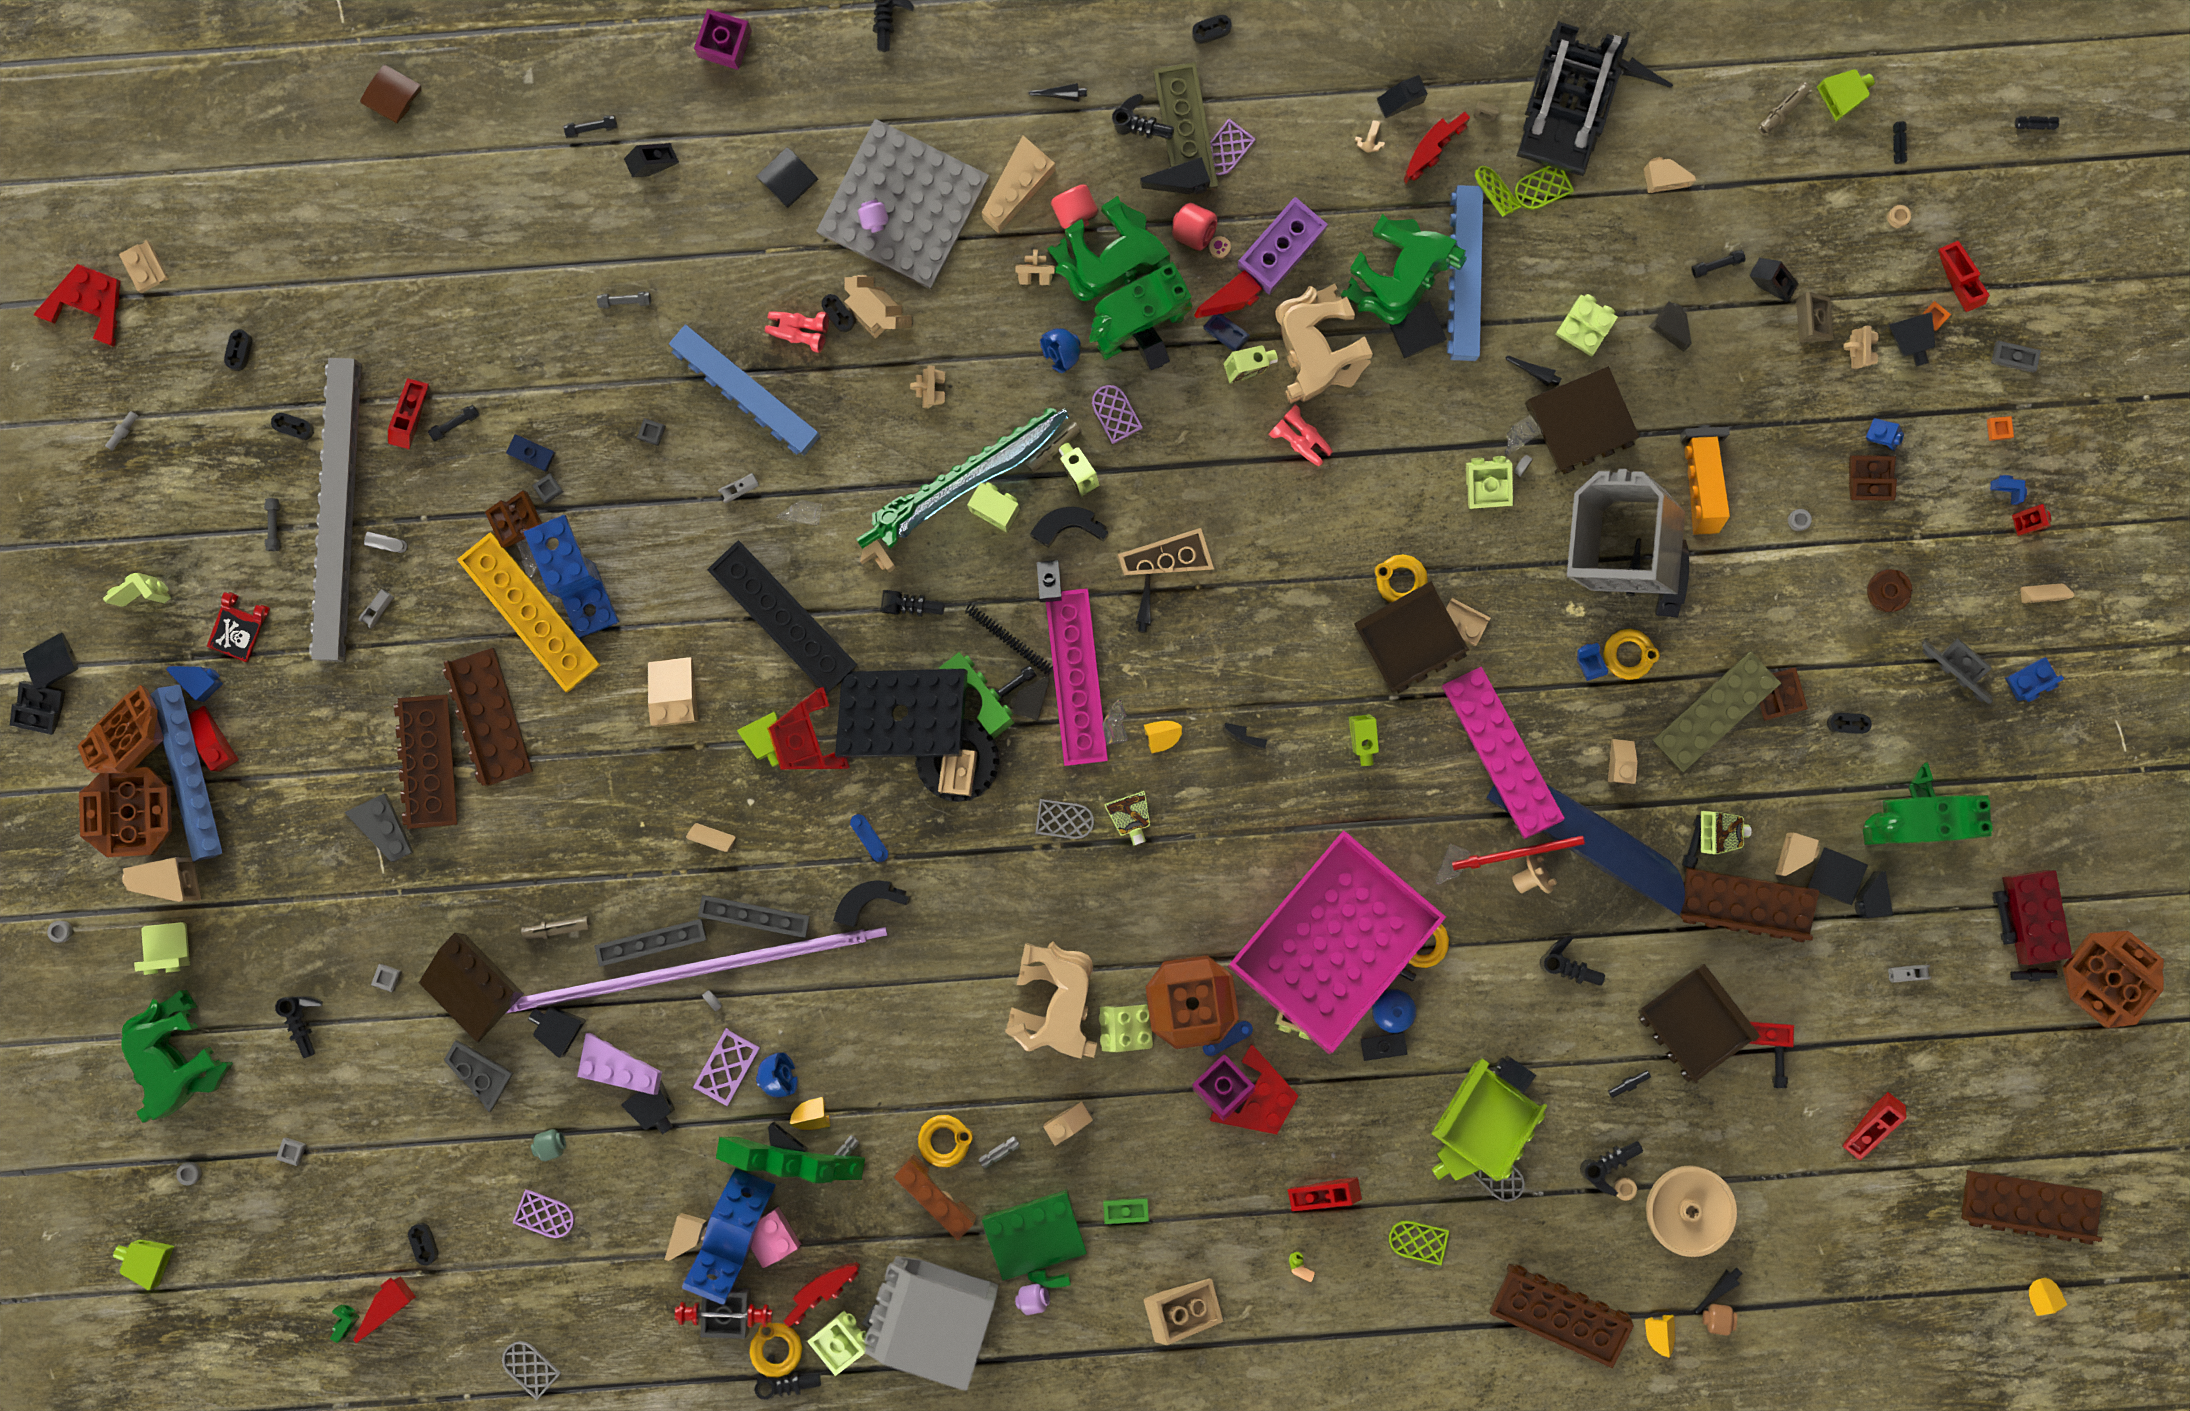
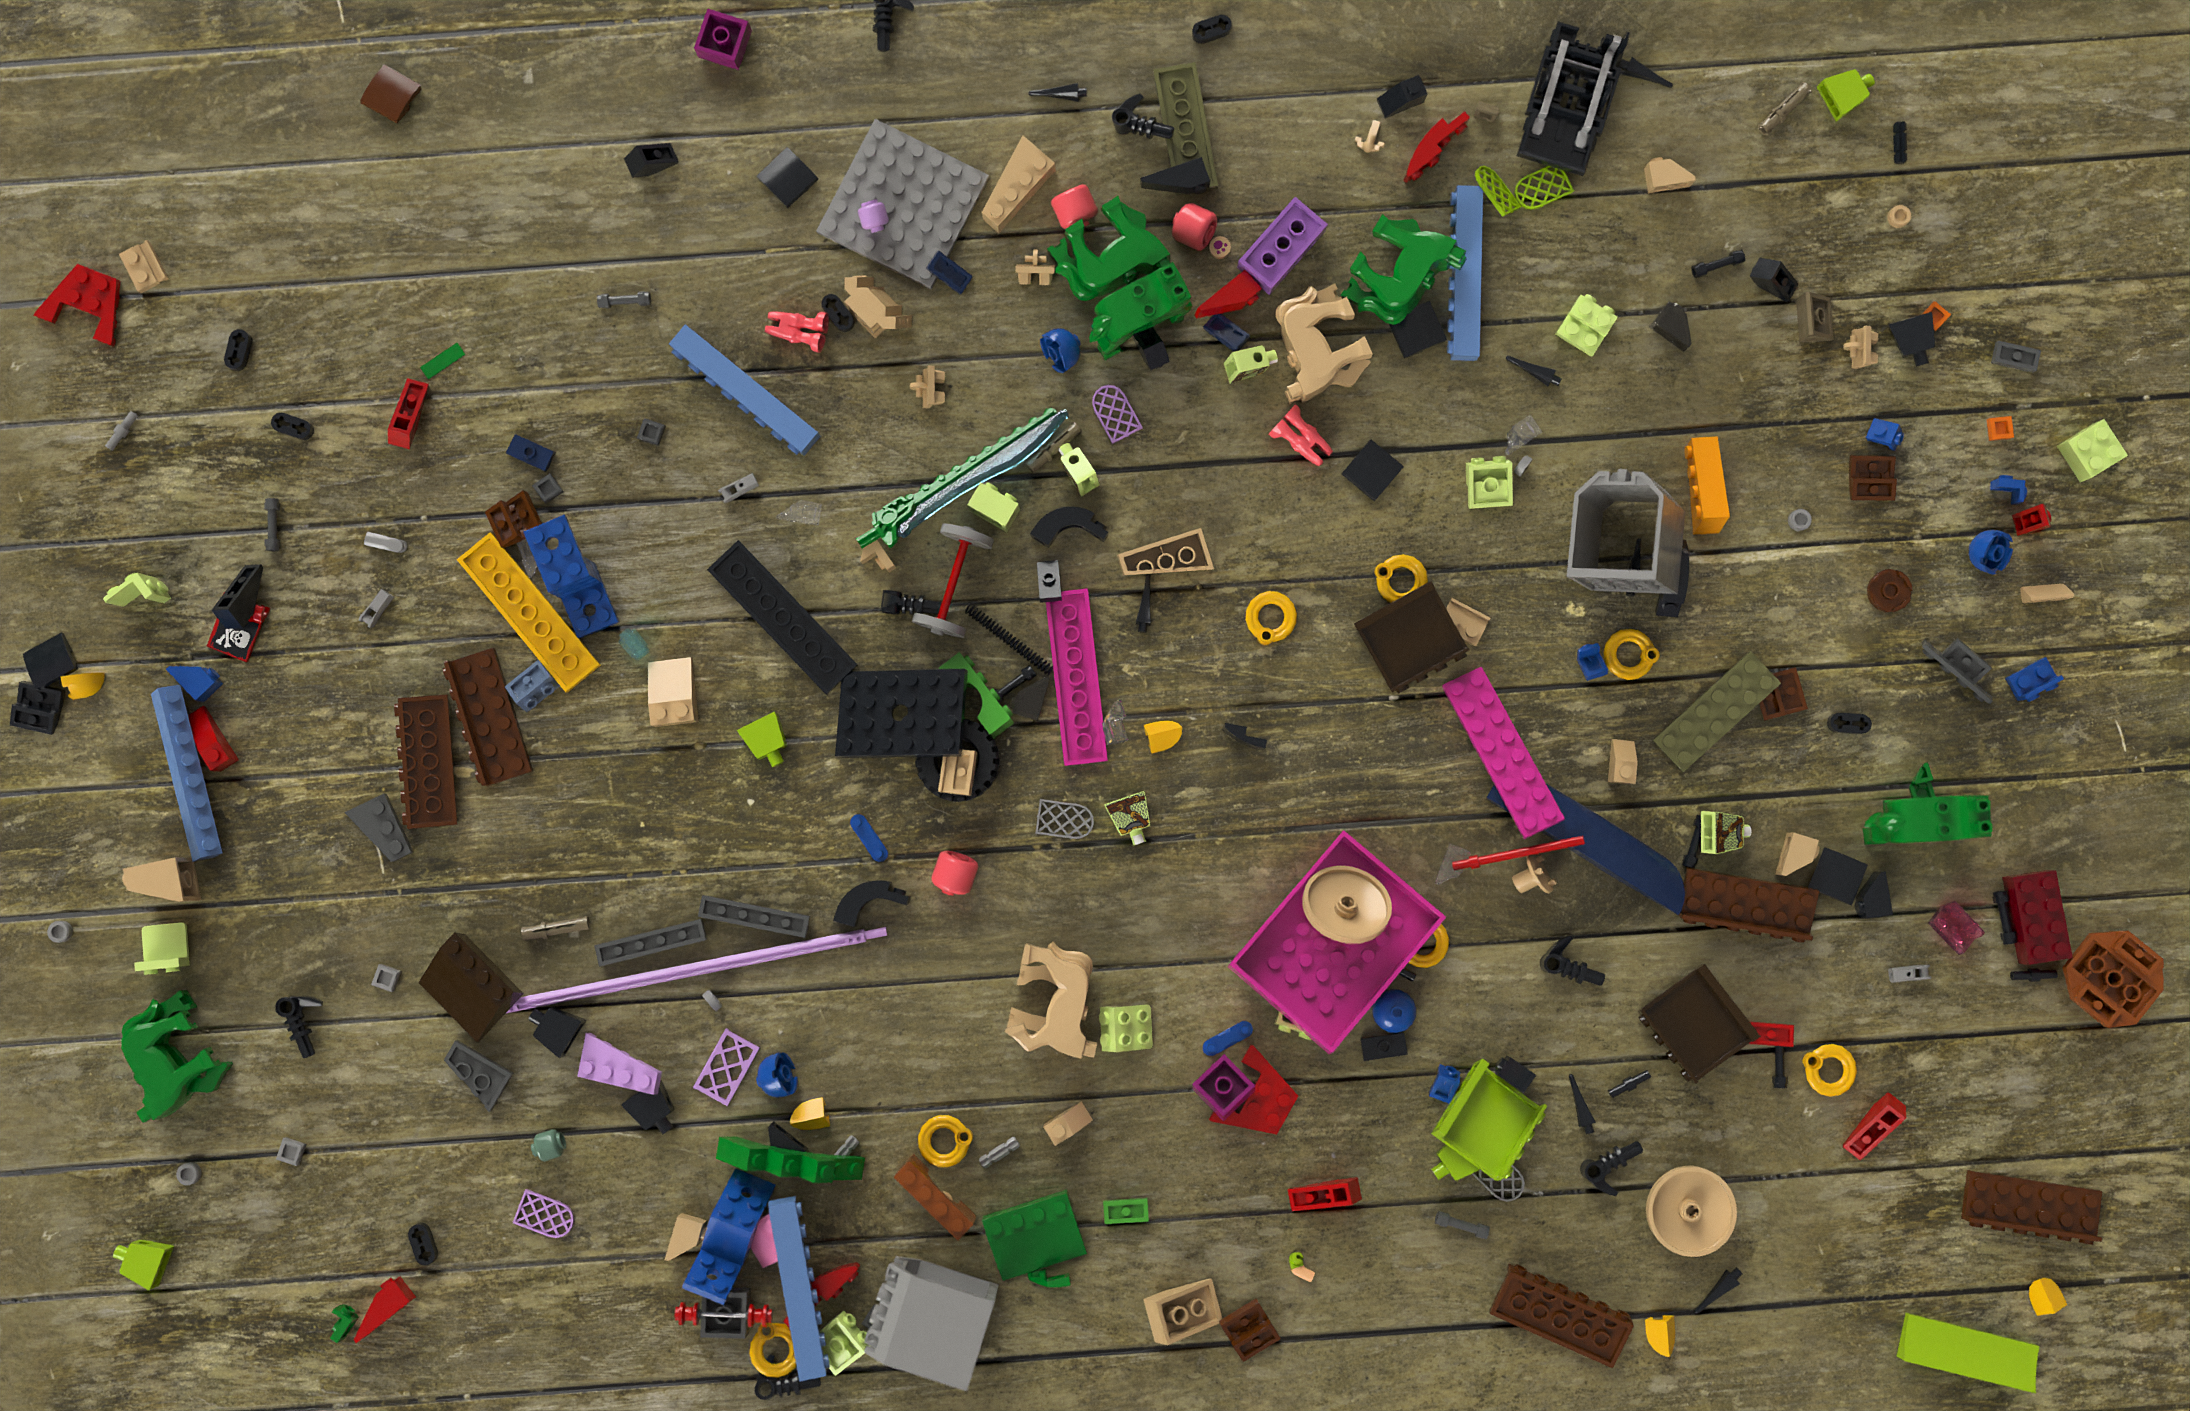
(83, 684): none -> yellow brick
(106, 818): dark orange piece -> none
(123, 735): dark orange piece -> none
(240, 598): none -> black slope
(336, 510): light grey brick -> none
(437, 432): black bar -> none
(442, 360): none -> green sticker
(532, 686): none -> sand blue bracket
(536, 1395): light grey window -> none
(572, 130): black bar -> none
(633, 644): none -> clear light blue brick
(711, 837): tan slope -> none
(796, 740): red wing -> none
(797, 1288): none -> medium blue brick
(949, 272): none -> dark blue plate
(954, 873): none -> coral head
(966, 537): none -> light grey piece
(1032, 1299): lavender head -> none
(1188, 978): dark orange piece -> none
(1240, 130): lavender window -> none
(1249, 1330): none -> reddish brown slope
(1282, 631): none -> yellow piece
(1346, 904): none -> tan dish
(1364, 728): lime torso -> none
(1372, 470): none -> black slope
(1418, 1249): lime window -> none
(1444, 1219): none -> dark grey bar
(1445, 1084): none -> blue bracket
(1583, 420): dark brown panel -> none
(1584, 1115): none -> black piece
(1626, 1188): tan tile -> none
(1704, 431): dark grey plate -> none
(1720, 1319): medium nougat head -> none
(1812, 1070): none -> yellow piece
(1955, 927): none -> clear pink bracket
(1963, 276): red slope -> none
(1969, 1352): none -> lime arch
(1990, 551): none -> blue cylinder
(2036, 122): black axle -> none
(2092, 450): none -> yellowish green brick

